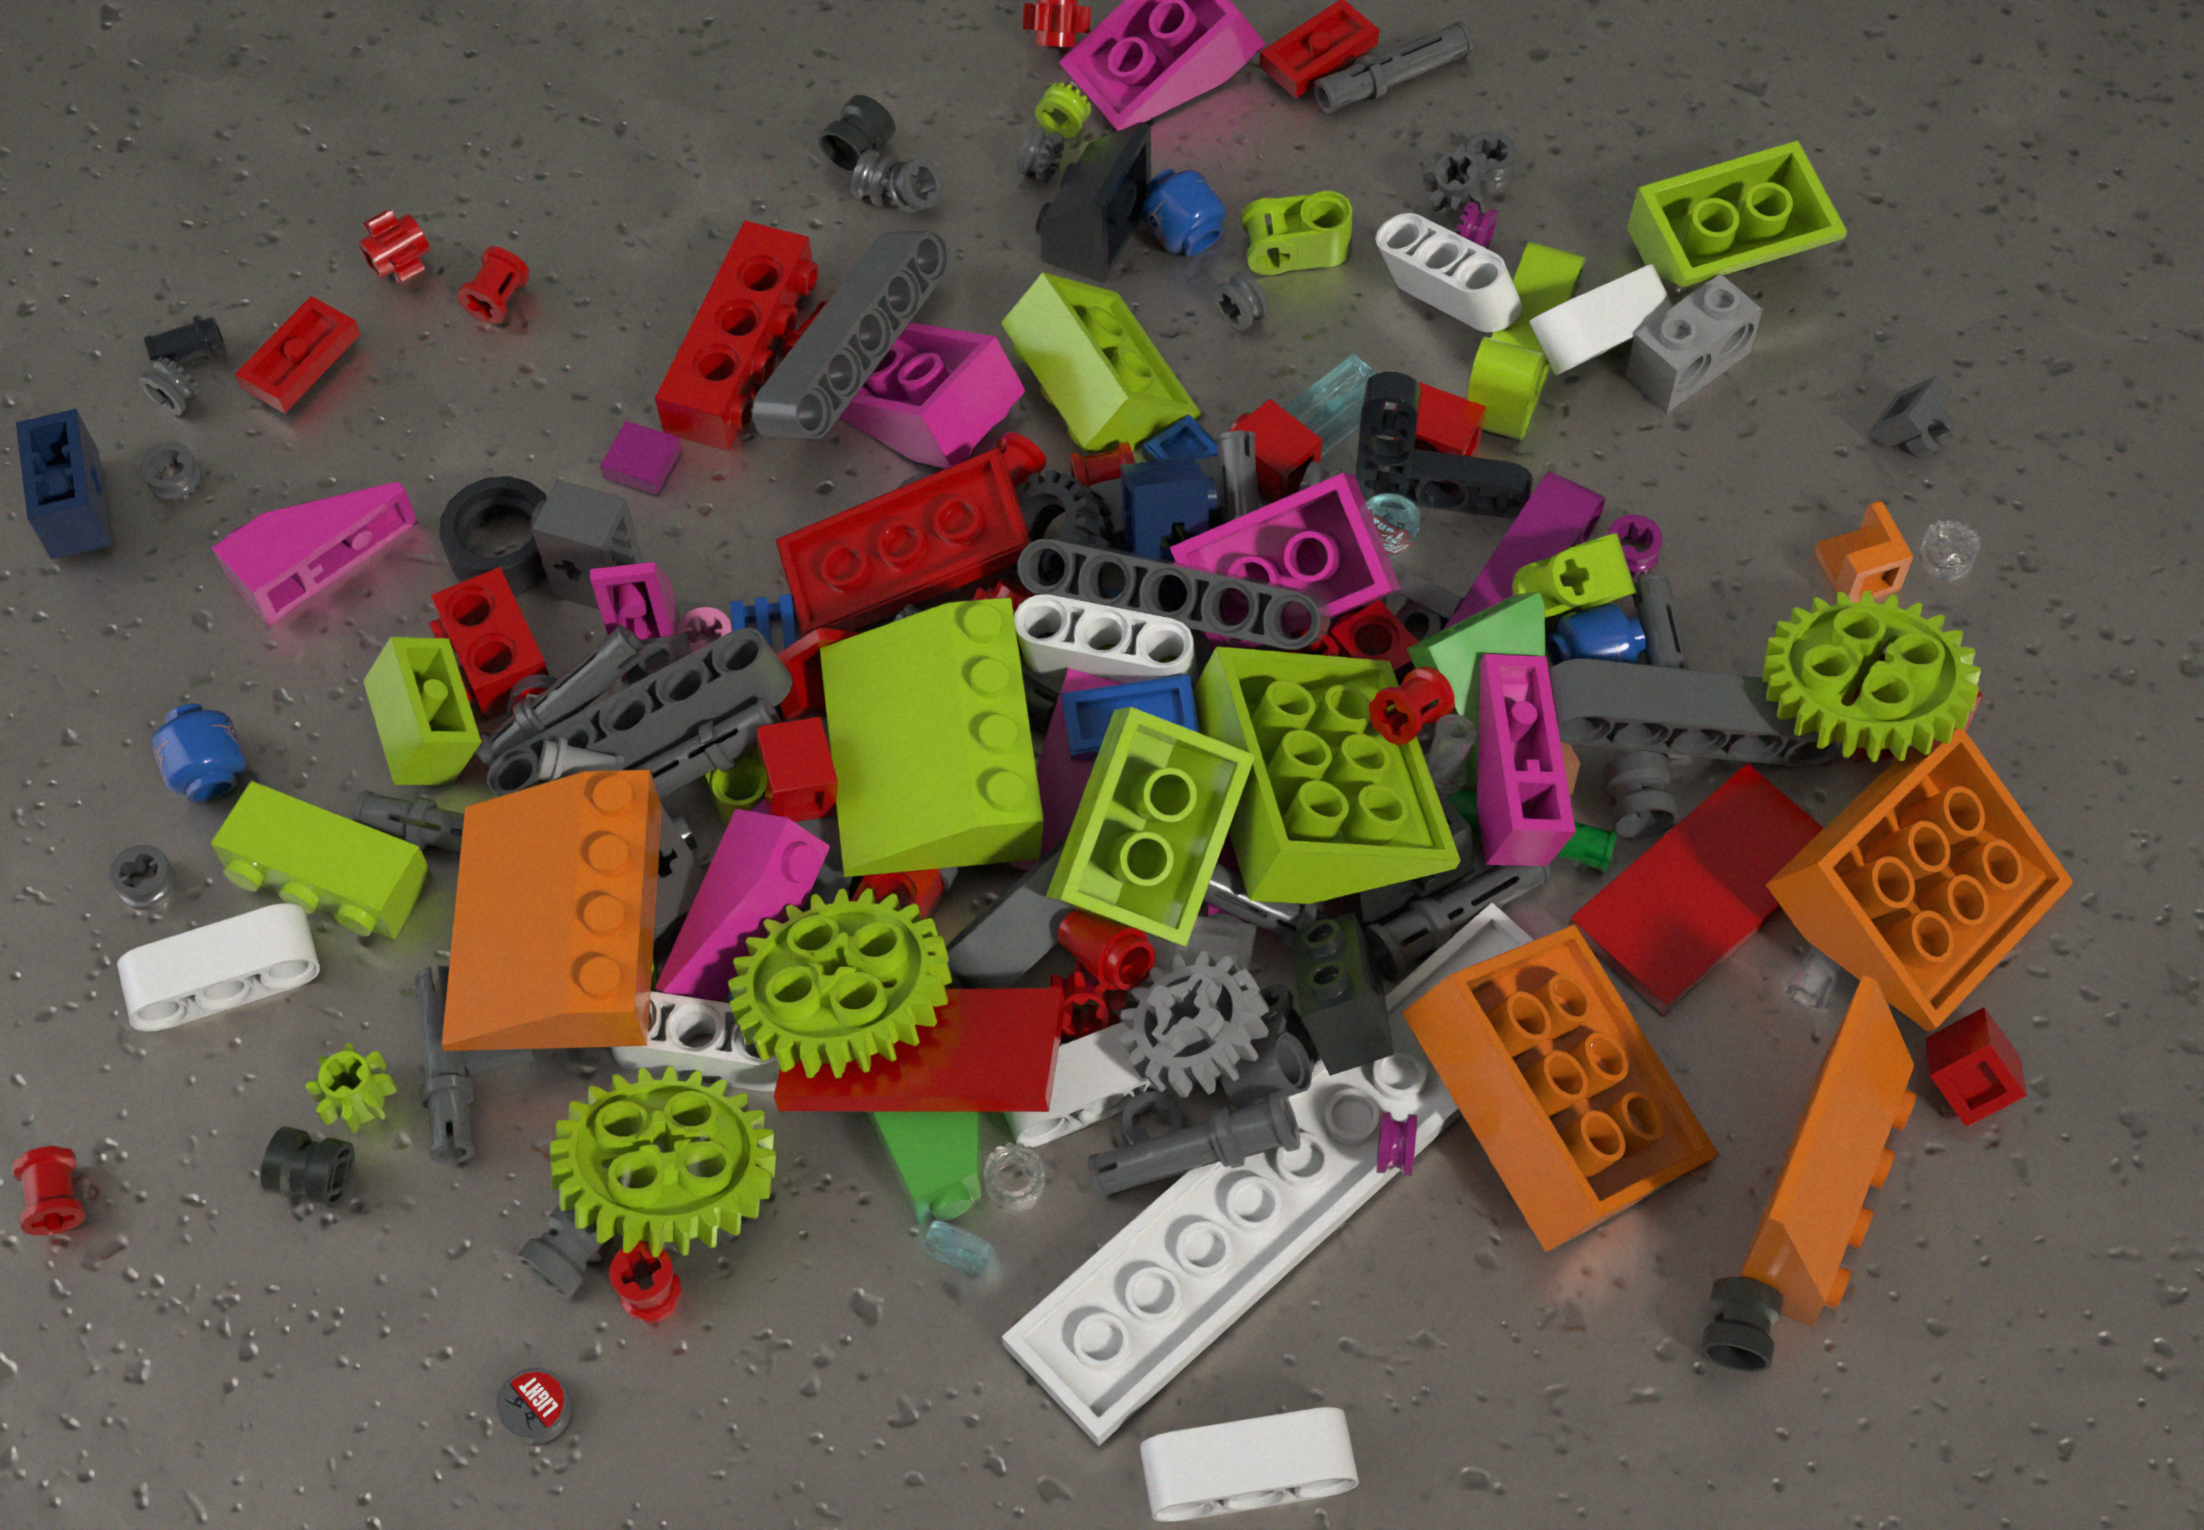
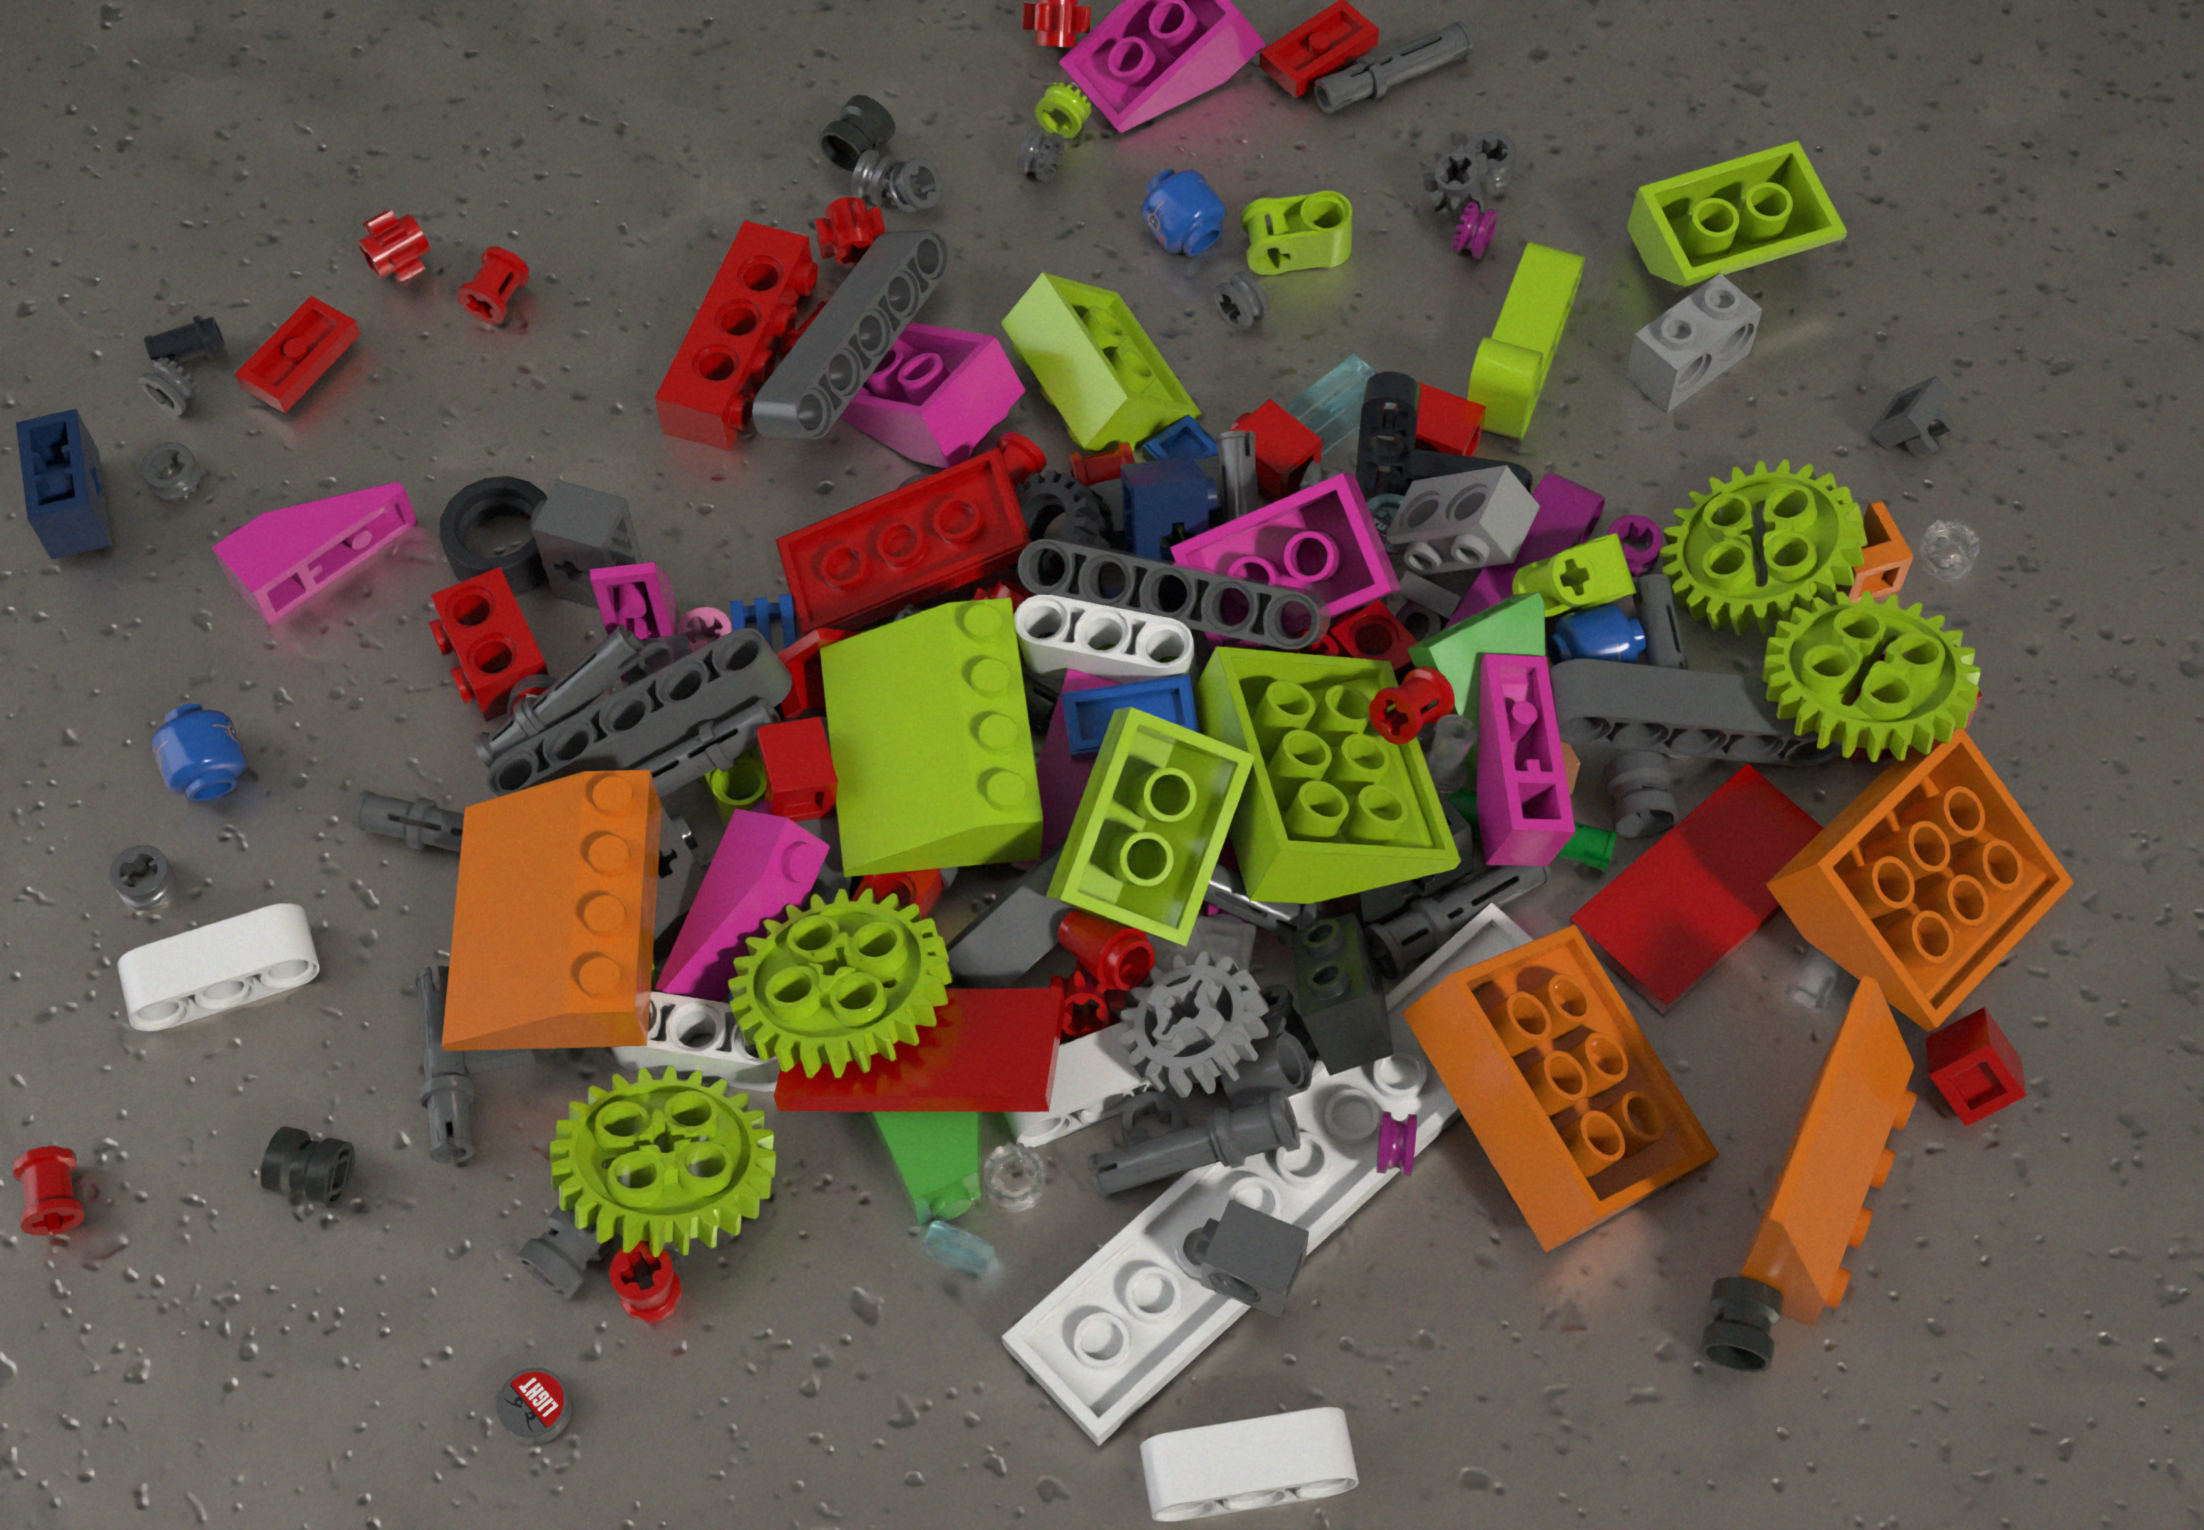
(321, 861): lime brick -> none
(347, 1070): lime gear -> none
(421, 711): lime brick -> none
(562, 760): light grey pin -> none
(641, 457): magenta tile -> none
(848, 230): none -> red gear
(1098, 204): black slope -> none
(1251, 1257): none -> dark grey brick
(1449, 272): white beam -> none
(1462, 521): none -> light grey brick
(1600, 318): white beam -> none
(1808, 546): none -> lime gear

